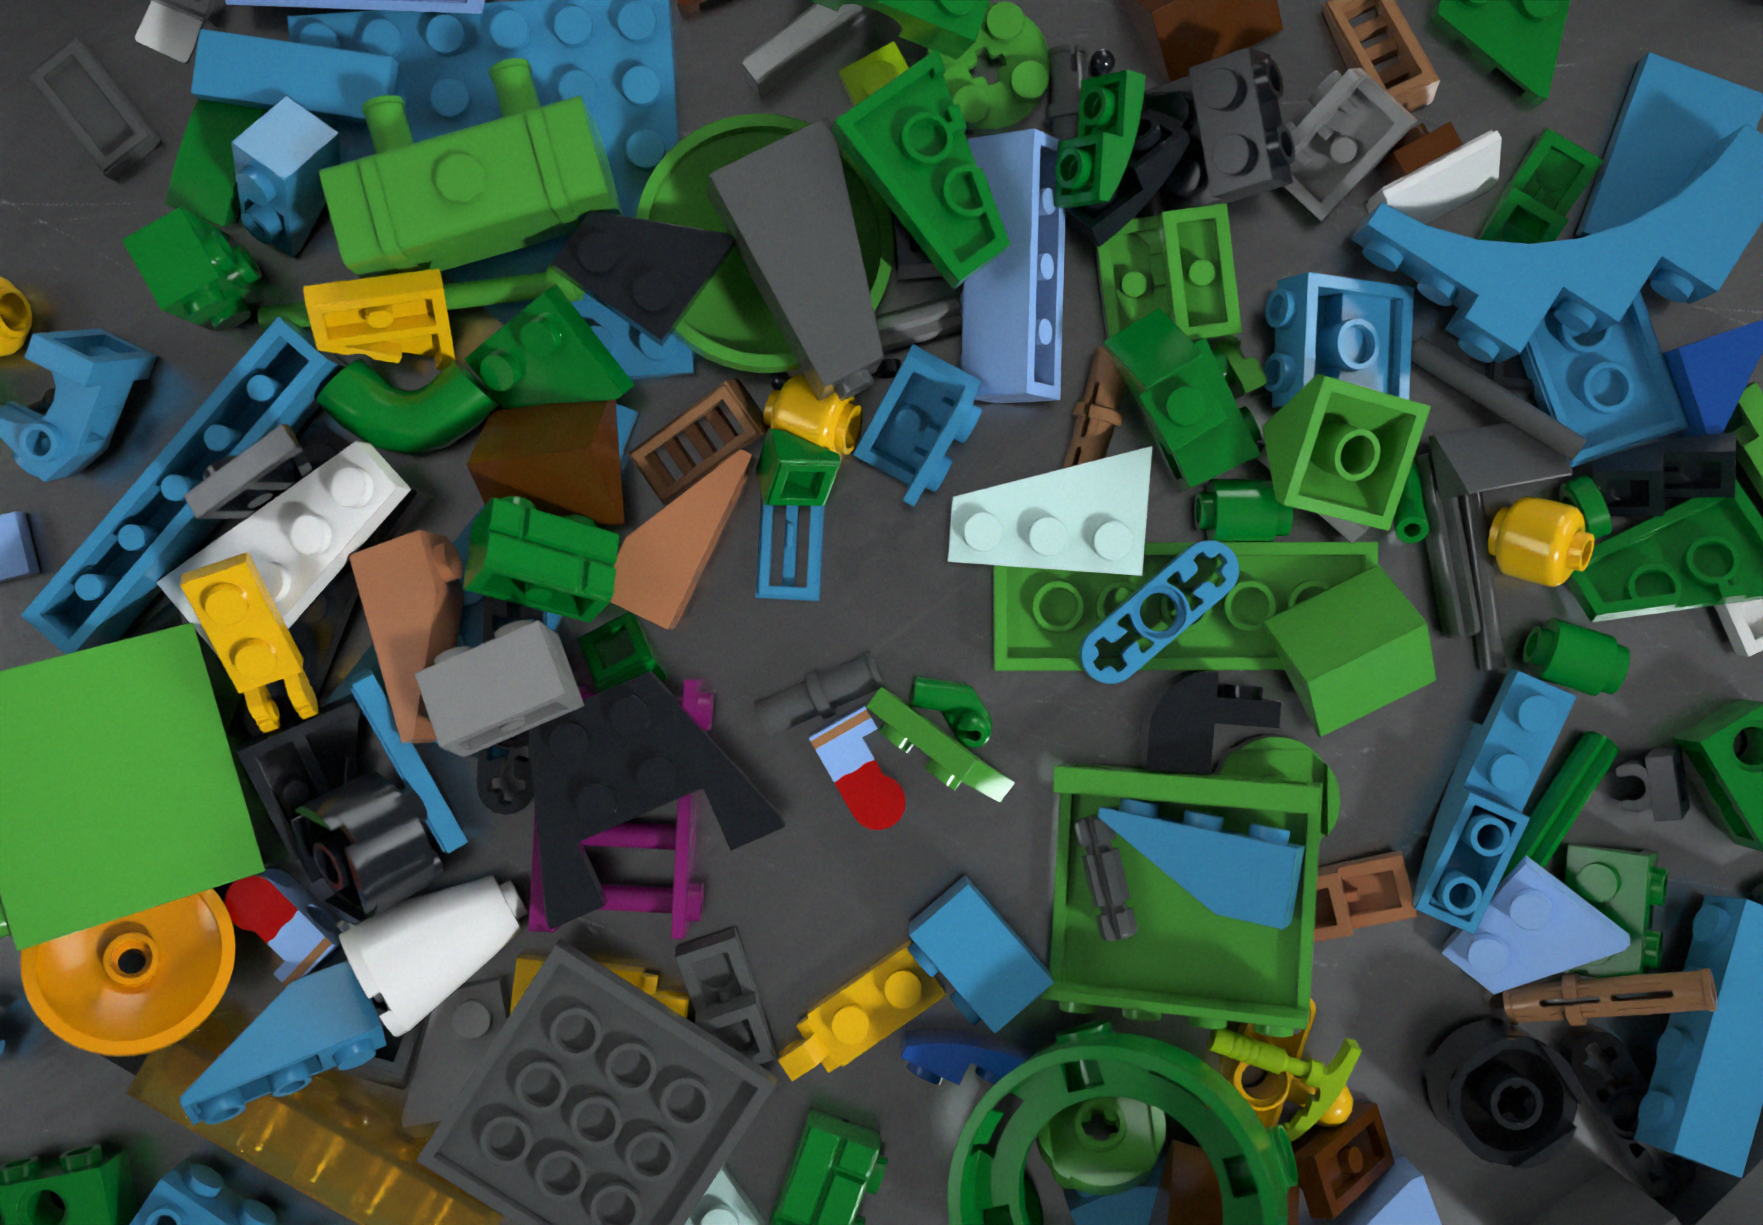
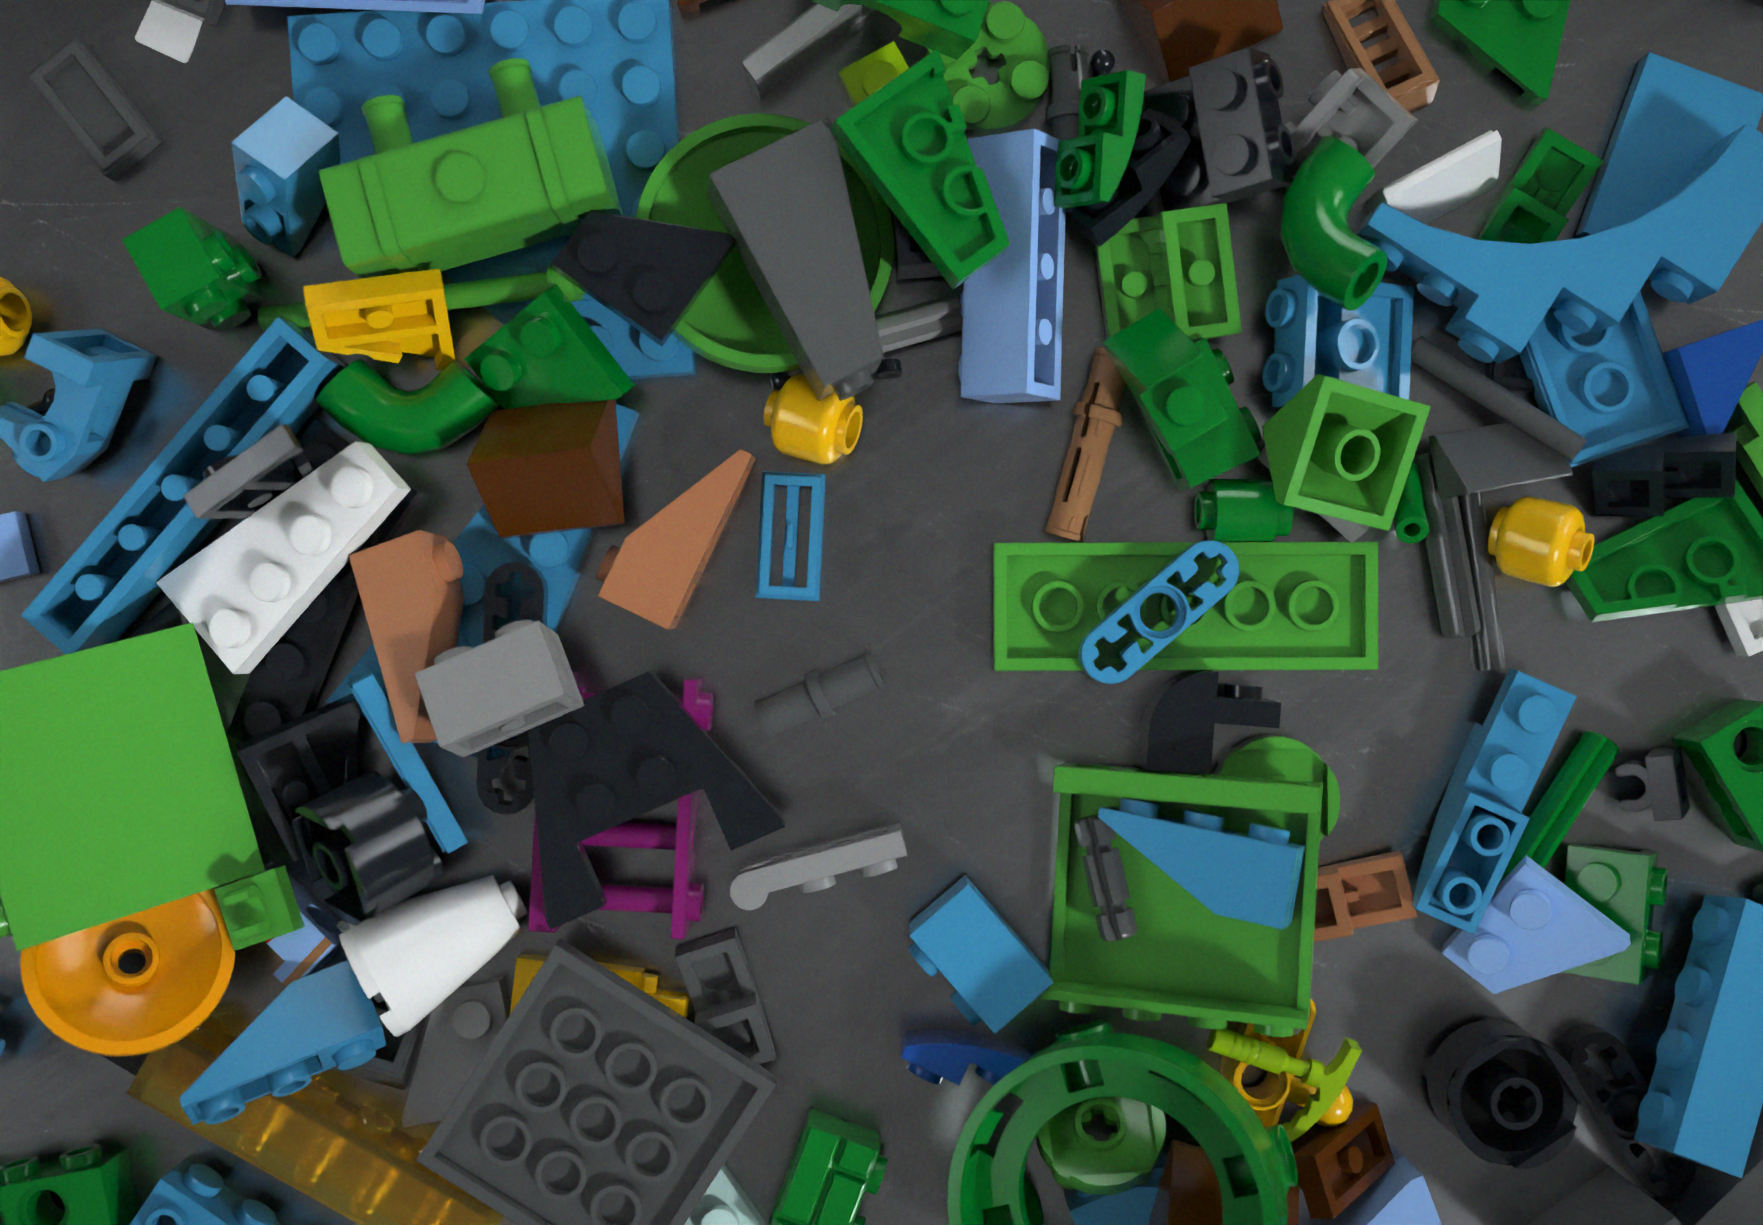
(204, 166): green slope -> none
(249, 636): yellow hinge -> none
(259, 908): none -> bright green tile
(266, 70): dark azure tile -> none
(541, 559): green brick -> none
(619, 652): green slope -> none
(745, 411): medium nougat slope -> none
(795, 470): green slope -> none
(815, 866): none -> light grey plate
(861, 1013): yellow hinge -> none
(868, 791): leg -> none
(918, 420): dark azure bracket -> none
(949, 758): bright green wing -> none
(958, 705): green arm -> none
(1059, 520): light aqua wing -> none
(1246, 372): bright green tile -> none
(1317, 226): none -> green cylinder
(1352, 649): bright green slope -> none
(1418, 149): reddish brown plate -> none
(1576, 657): green brick -> none
(1588, 499): green tile -> none
(1690, 993): medium nougat pin -> none

